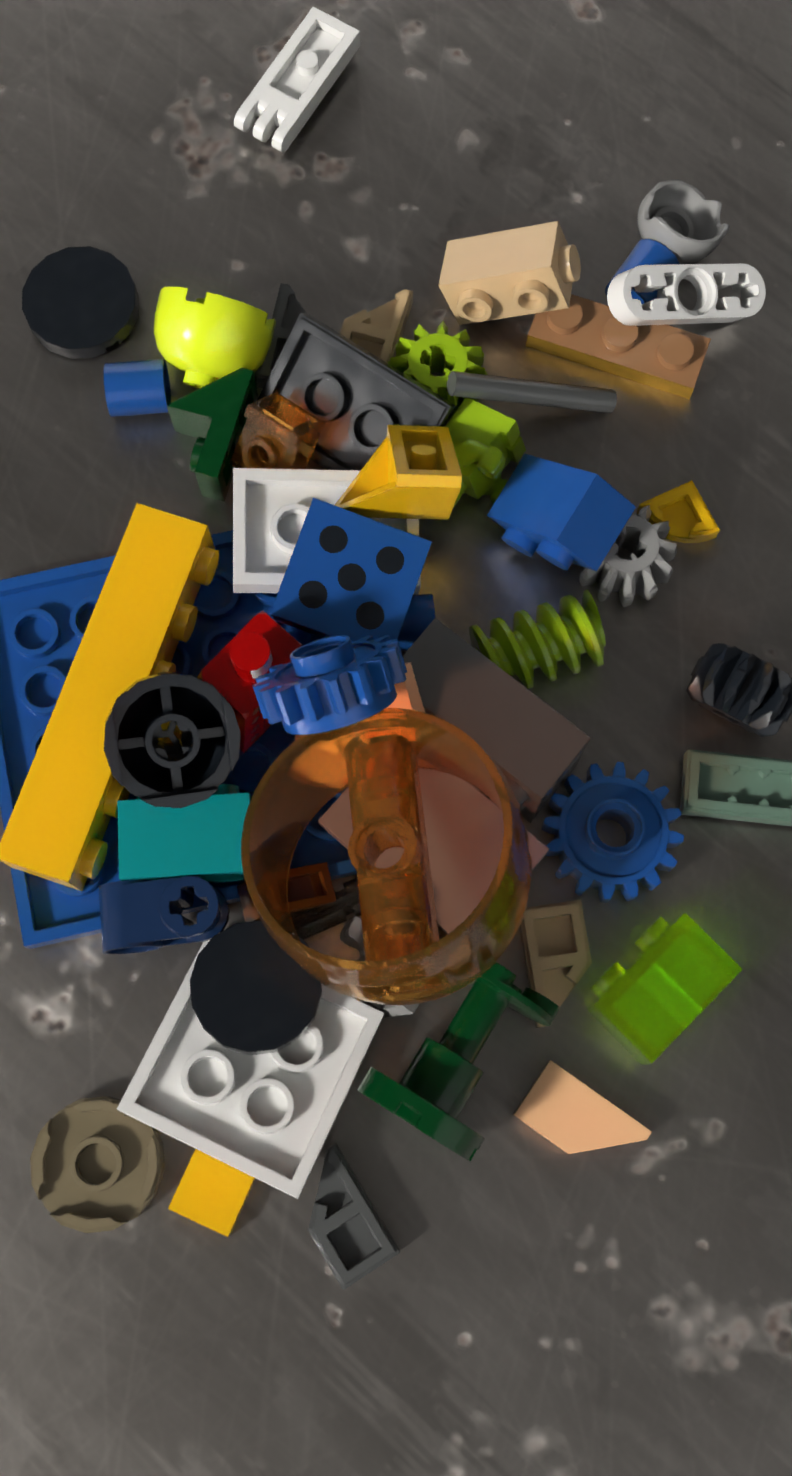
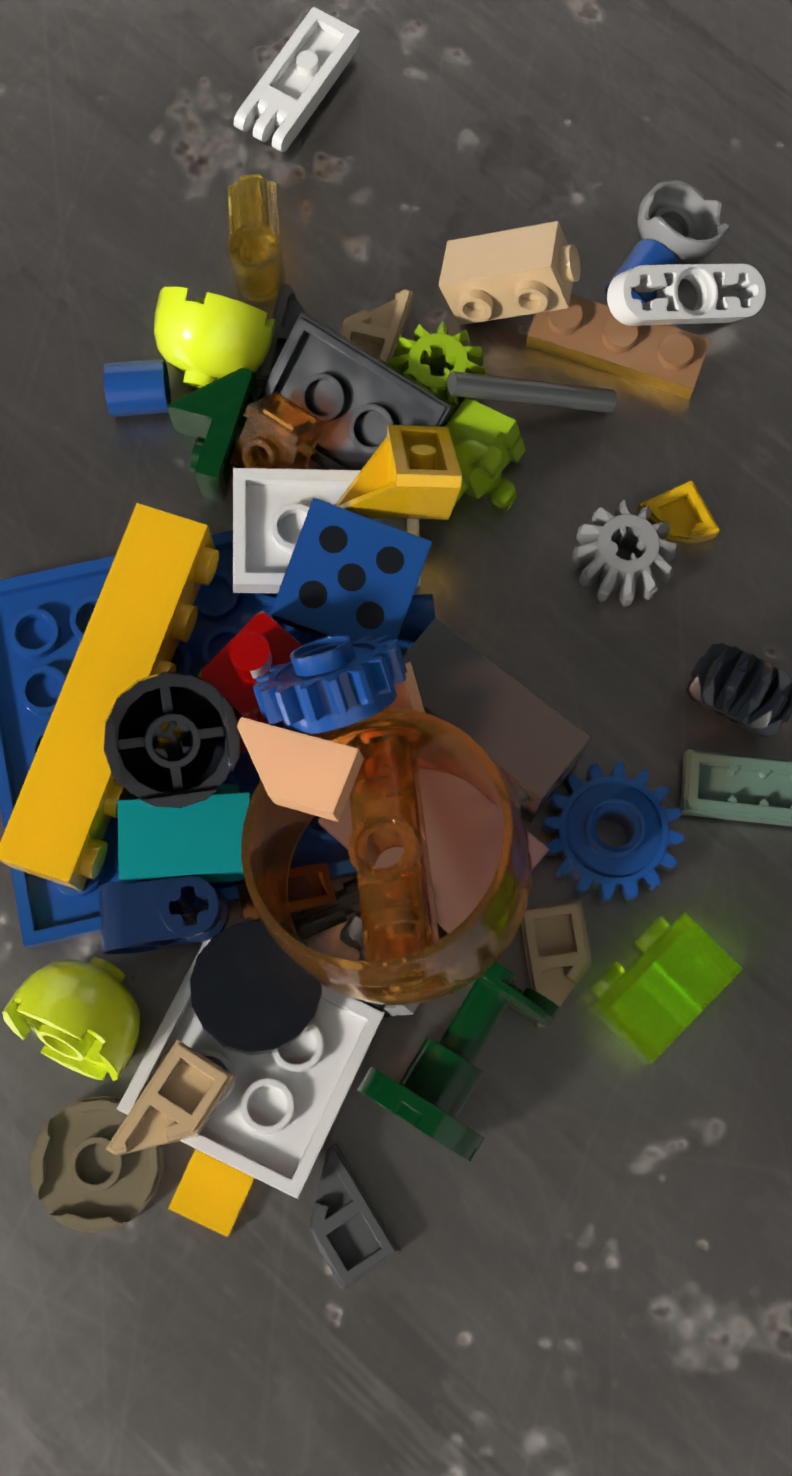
(79, 1015): none -> neon yellow cylinder
(80, 302): black tile -> none
(173, 1102): none -> tan tile
(255, 238): none -> clear yellow piece
(301, 768): none -> light nougat tile
(545, 640): lime piece -> none
(560, 513): blue brick -> none
(575, 1114): light nougat tile -> none

